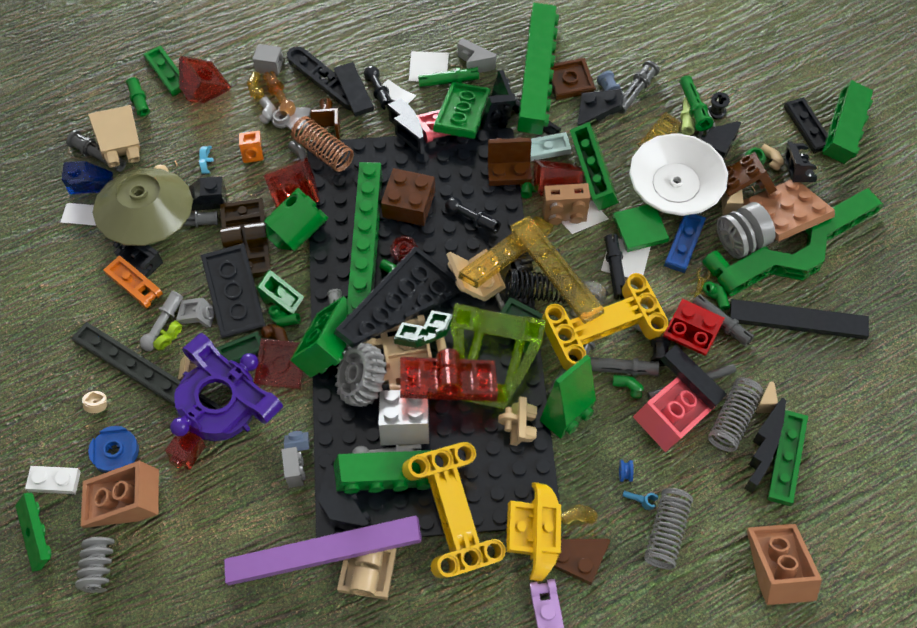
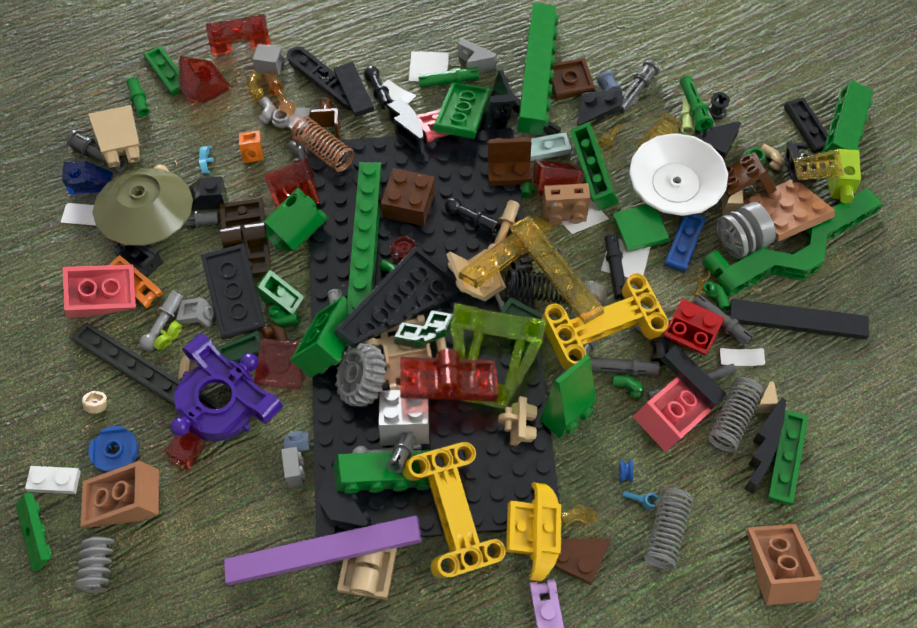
(98, 290): none -> coral slope
(223, 33): none -> clear red arch
(402, 452): none -> dark grey axle
(506, 220): none -> tan pin
(607, 139): none -> clear yellow hand
(742, 357): none -> white sticker
(828, 171): none -> clear yellow slope
(845, 186): none -> lime torso

